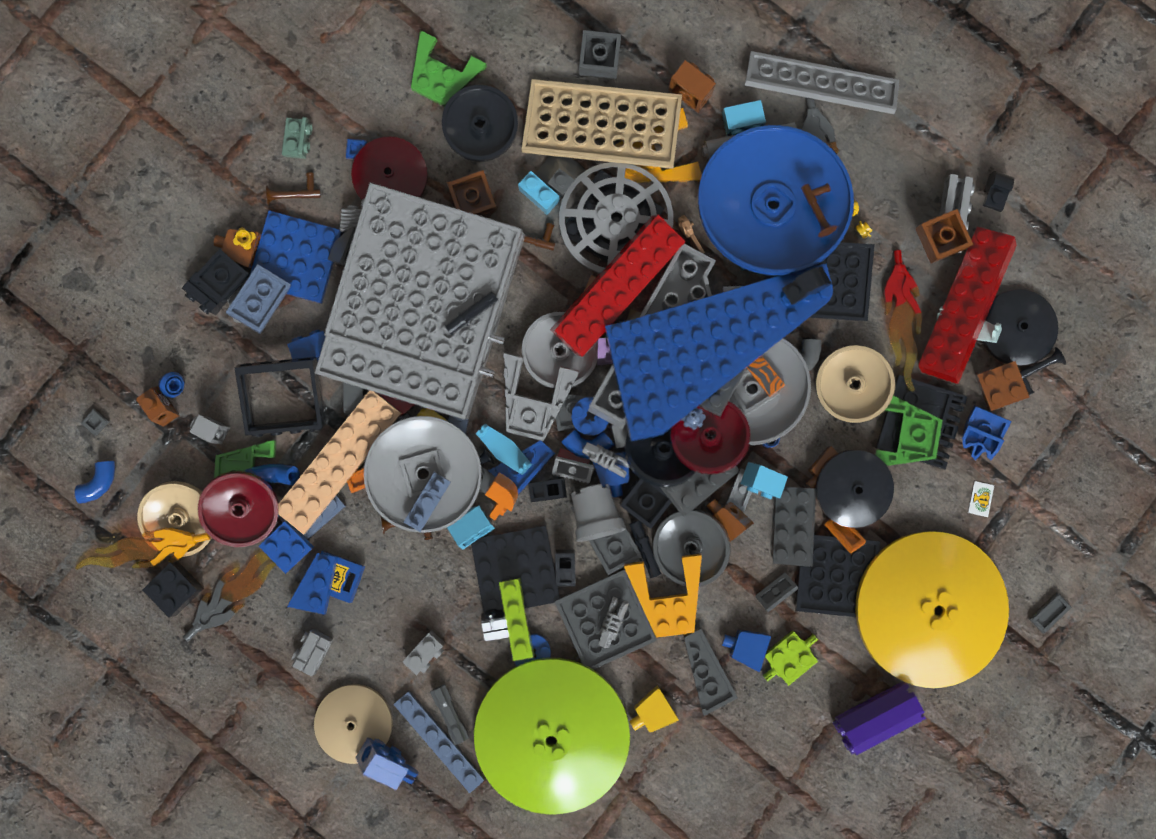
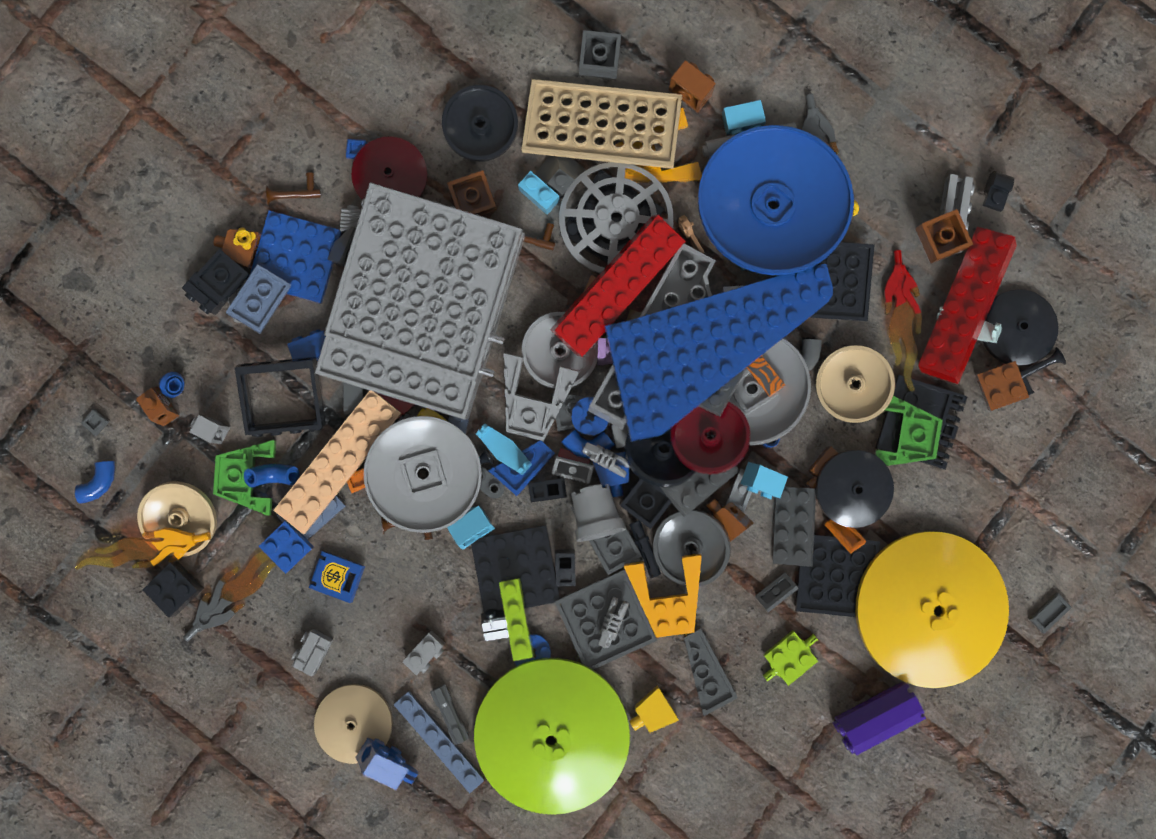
(235, 525): dark red dish -> none
(296, 138): sand green bracket -> none
(316, 585): blue wing -> none
(427, 501): sand blue plate -> none
(436, 79): bright green wing -> none
(471, 313): black axle -> none
(504, 493): orange brick -> none
(694, 419): sand blue plant -> none
(748, 647): blue torso -> none
(806, 284): black brick -> none
(822, 82): light grey plate -> none
(826, 228): reddish brown piece -> none
(864, 229): yellow plate -> none
(981, 499): white sticker -> none
(984, 432): blue plate -> none

